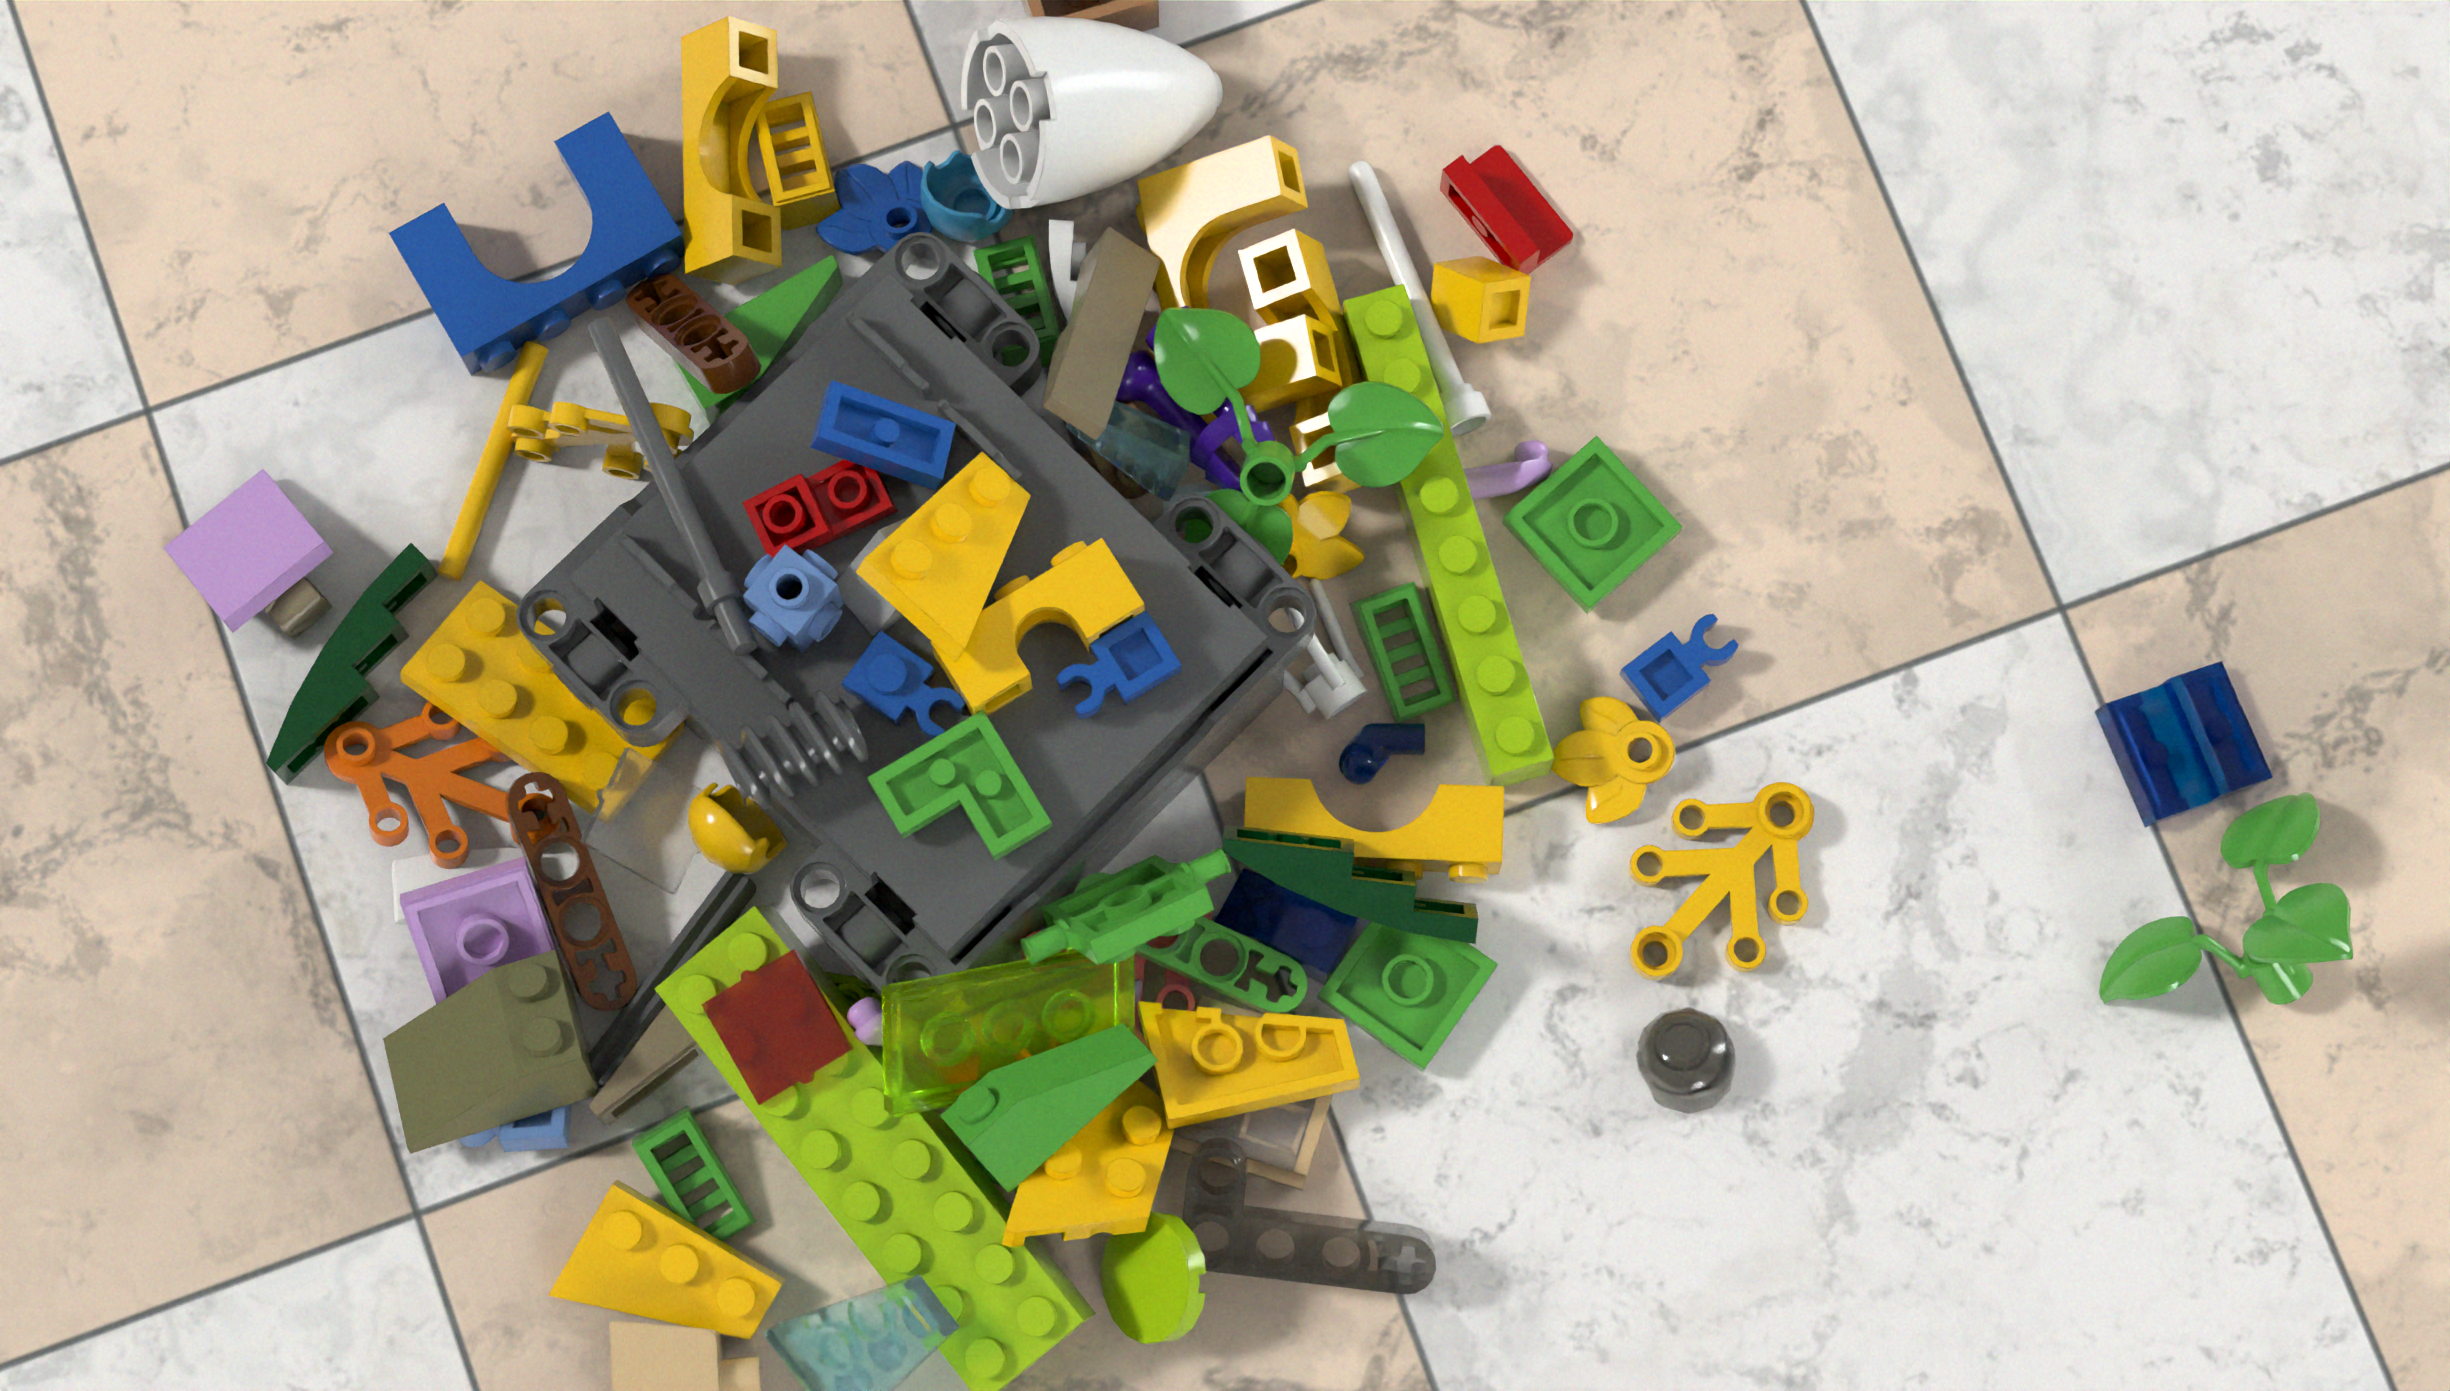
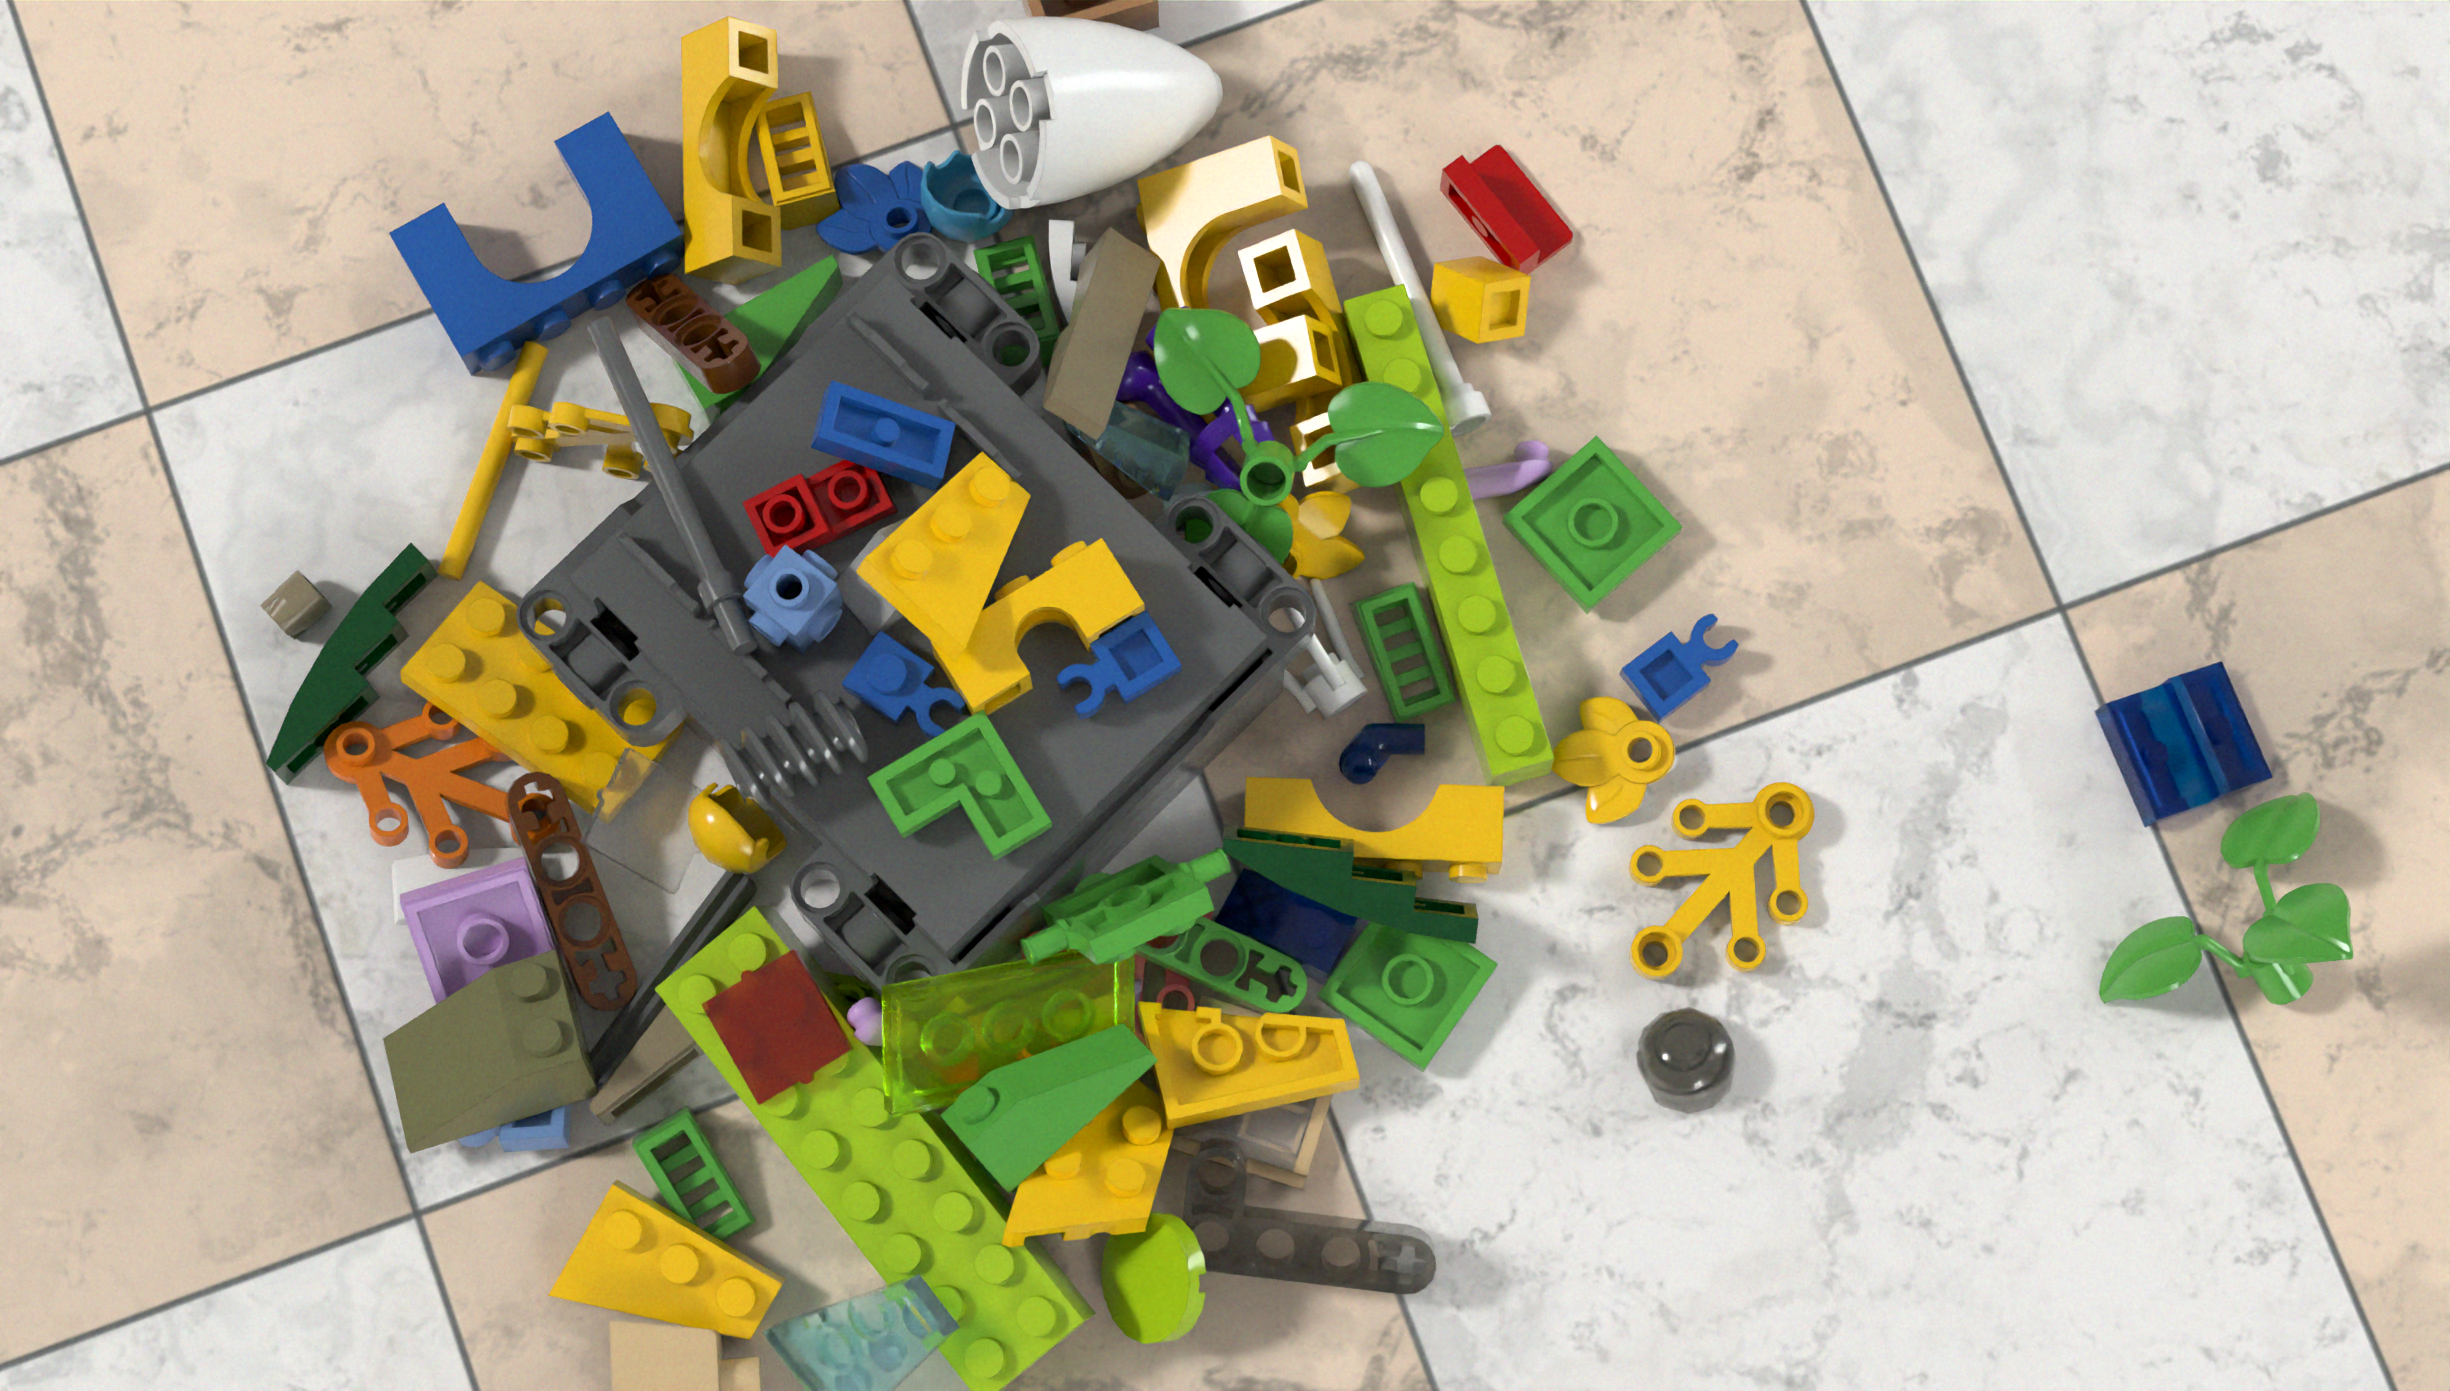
(248, 550): lavender tile -> none

